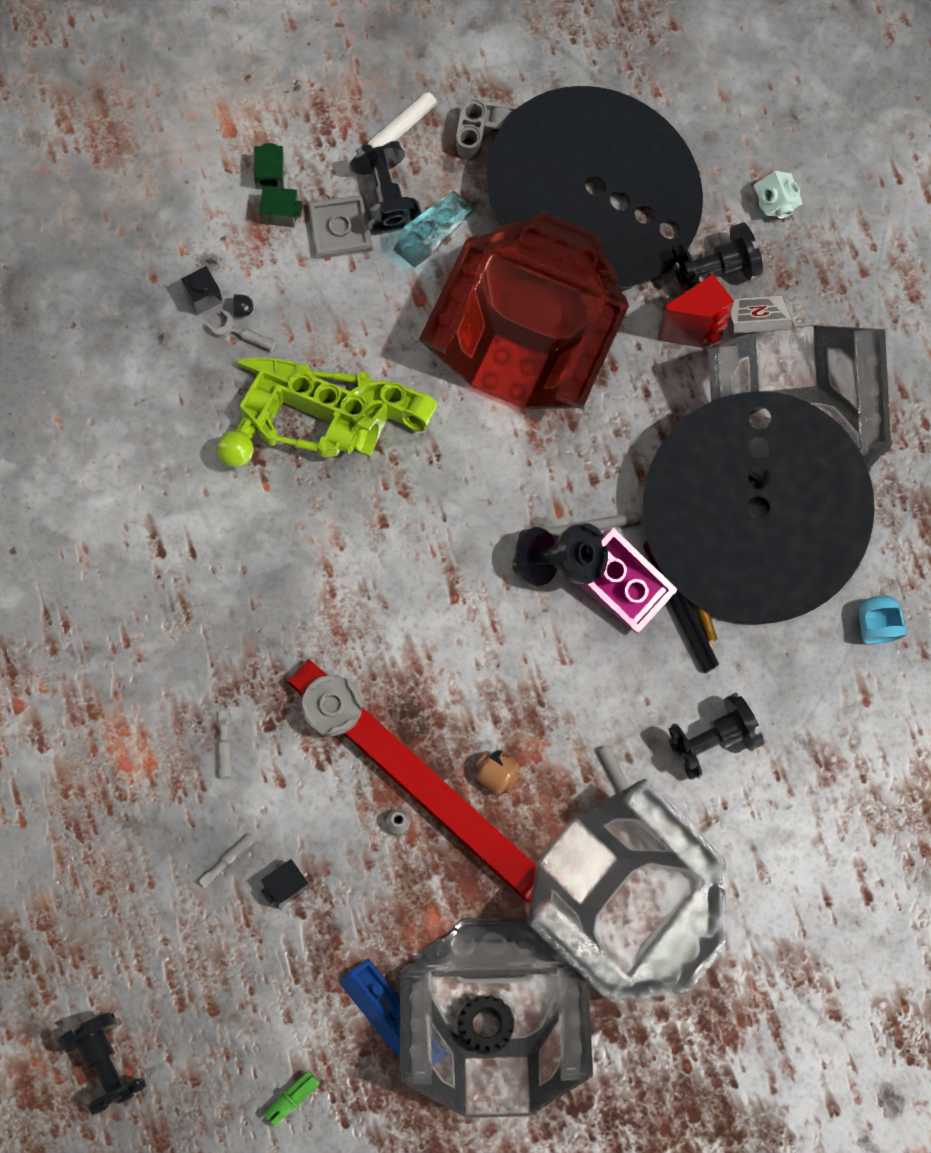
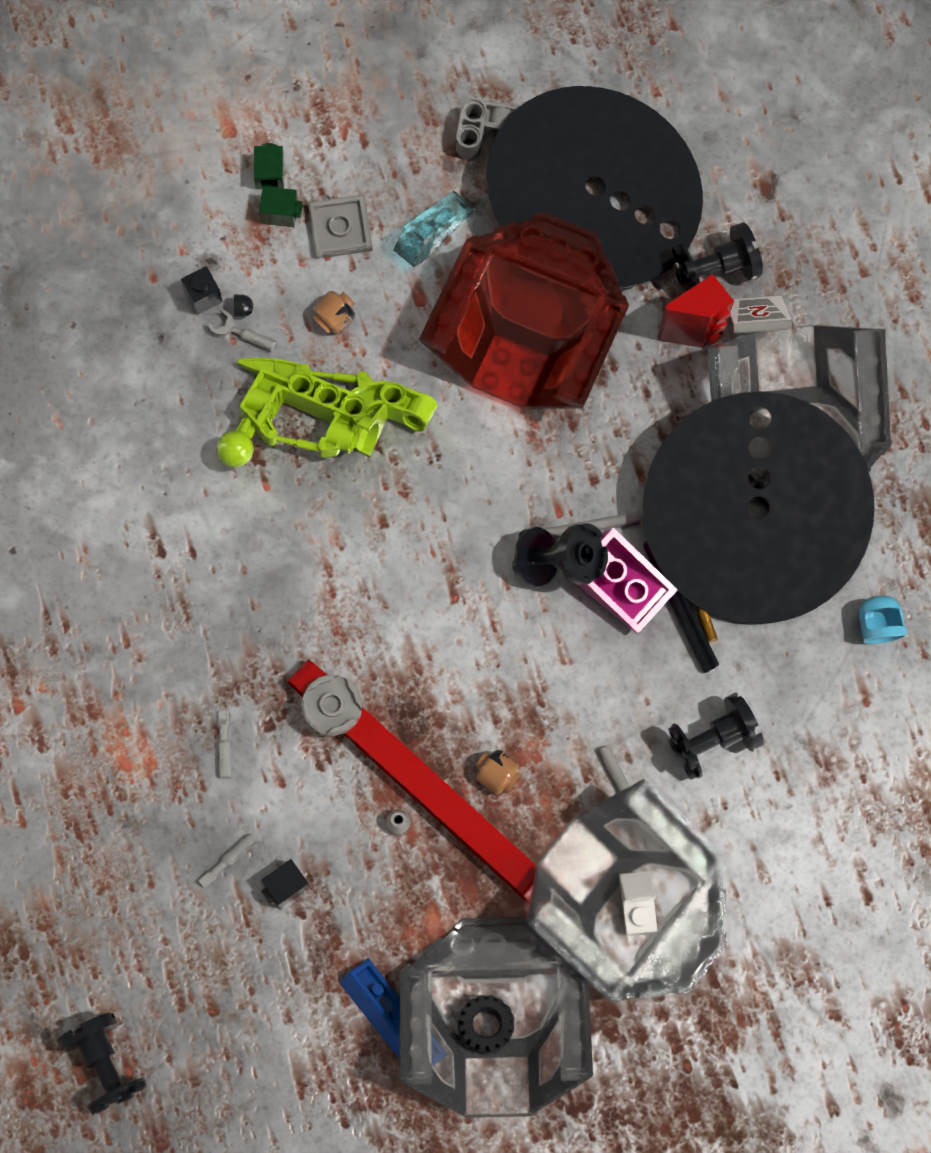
(291, 1098): bright green axle -> none
(334, 312): none -> medium nougat head
(390, 207): black piece -> none
(405, 120): white axle -> none
(638, 903): none -> white slope
(778, 194): light aqua brick -> none

